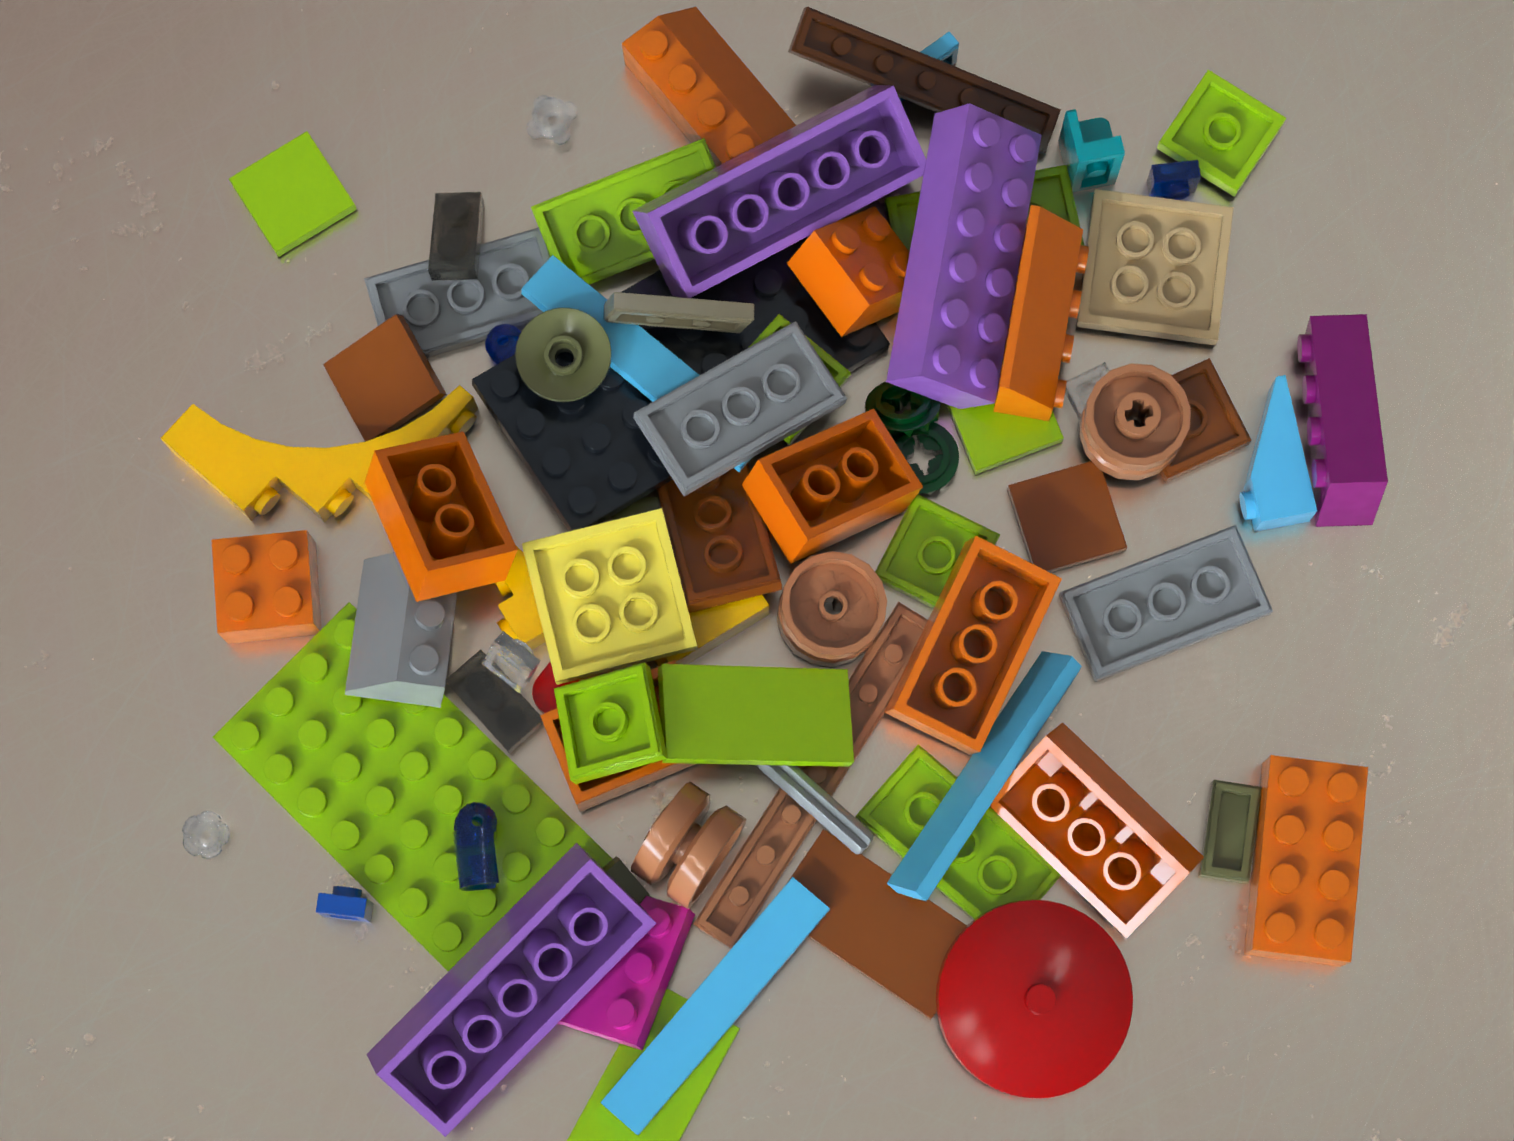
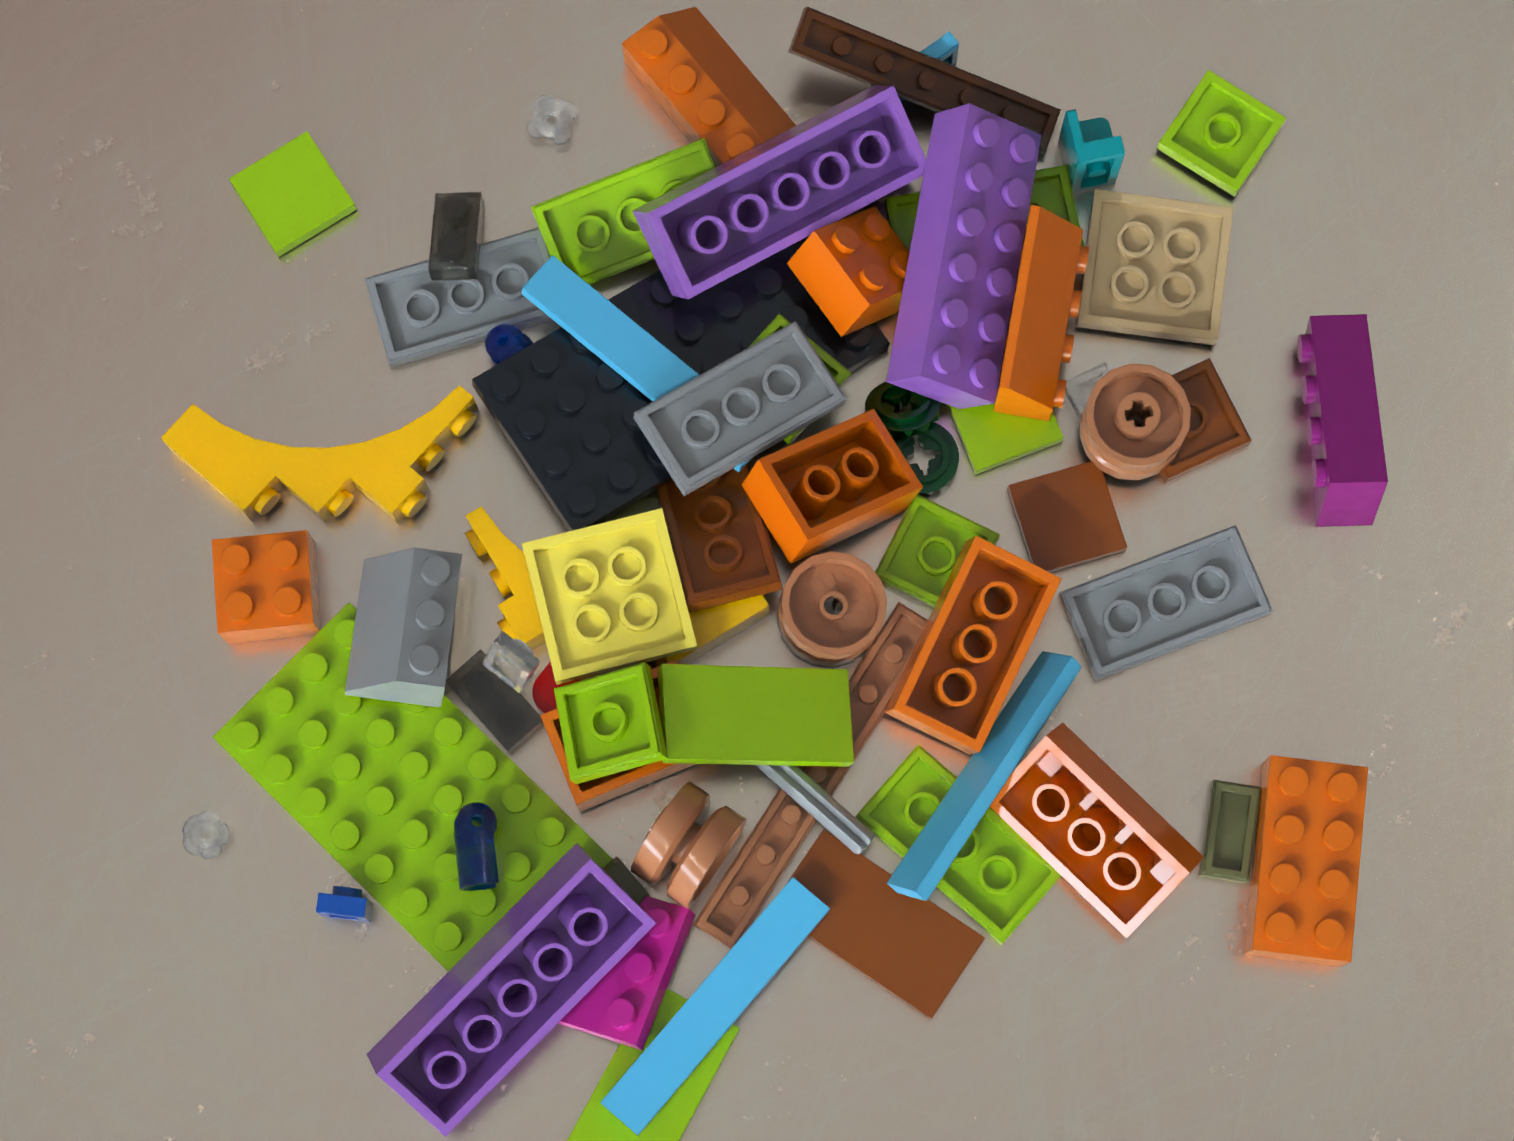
(384, 378): dark orange tile -> none
(440, 516): orange brick -> none
(560, 332): olive dish -> none
(678, 312): dark tan tile -> none
(1034, 998): red dish -> none
(1174, 179): clear blue plate -> none
(1278, 477): medium azure slope -> none

